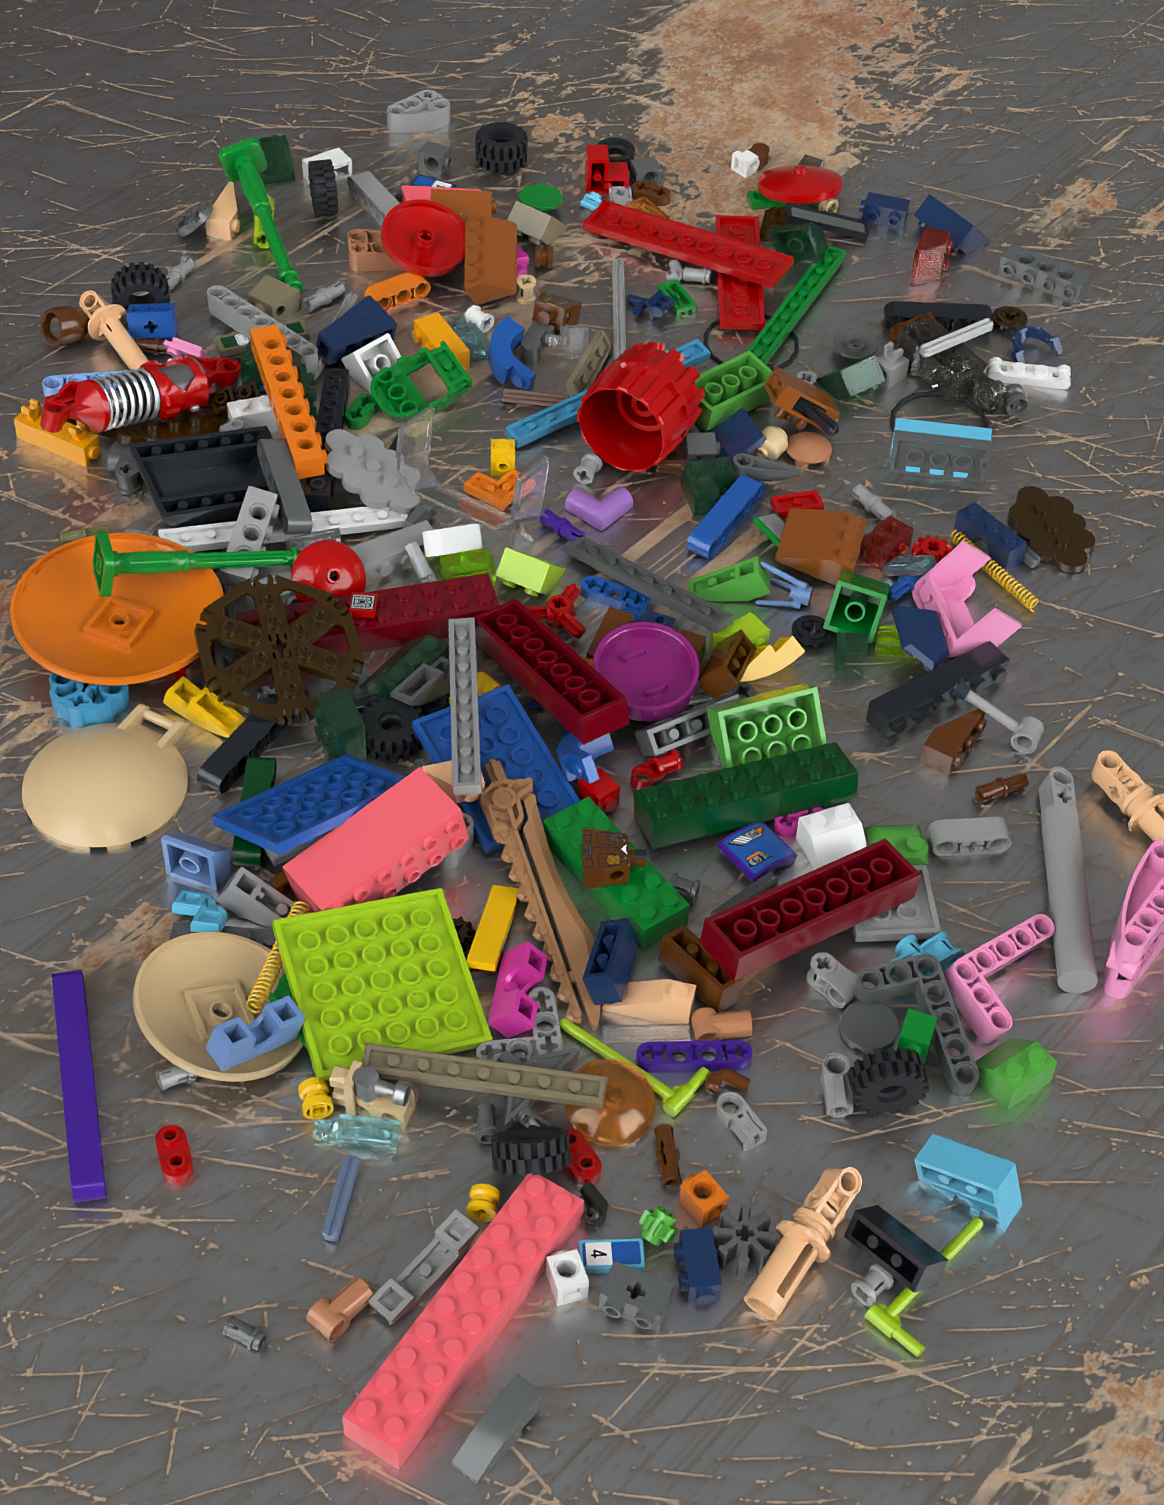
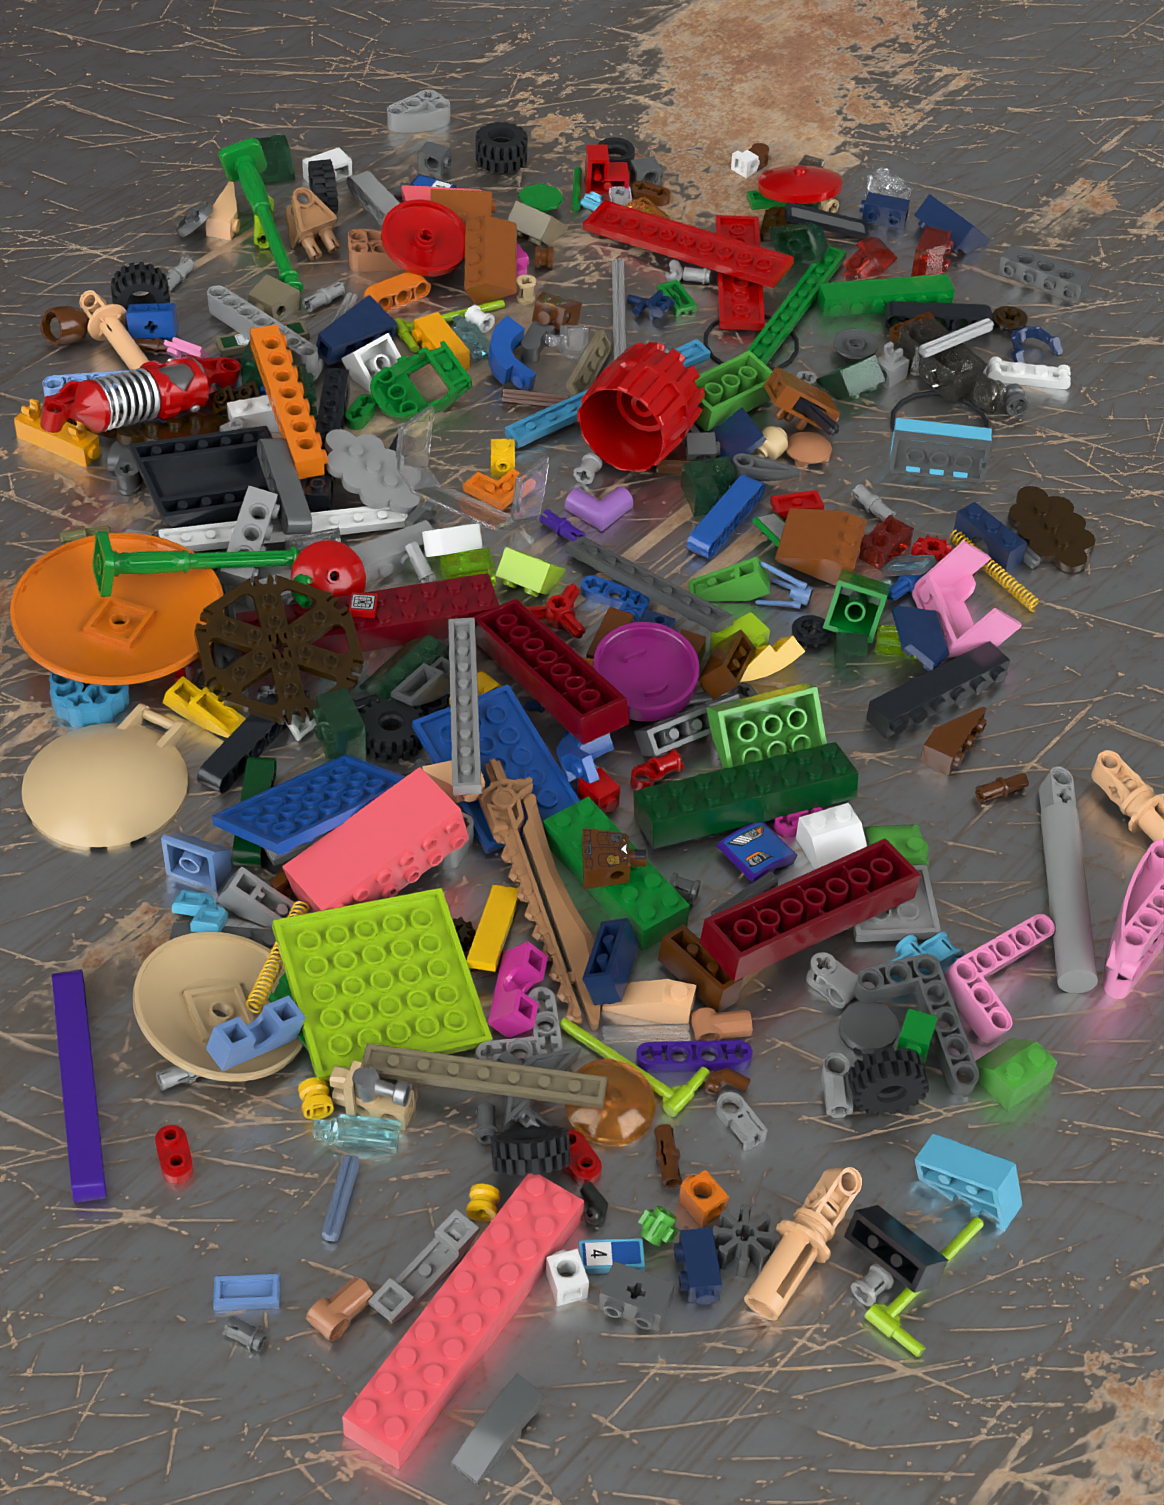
(246, 1292): none -> medium blue tile
(300, 729): none -> white slope
(304, 601): none -> green arm
(310, 224): none -> medium nougat piece
(404, 328): none -> lime bar
(576, 193): none -> green bar
(870, 253): none -> clear red brick
(872, 295): none -> green brick
(887, 183): none -> clear brick
(969, 836): light grey beam -> none
(1025, 733): light grey piece -> none

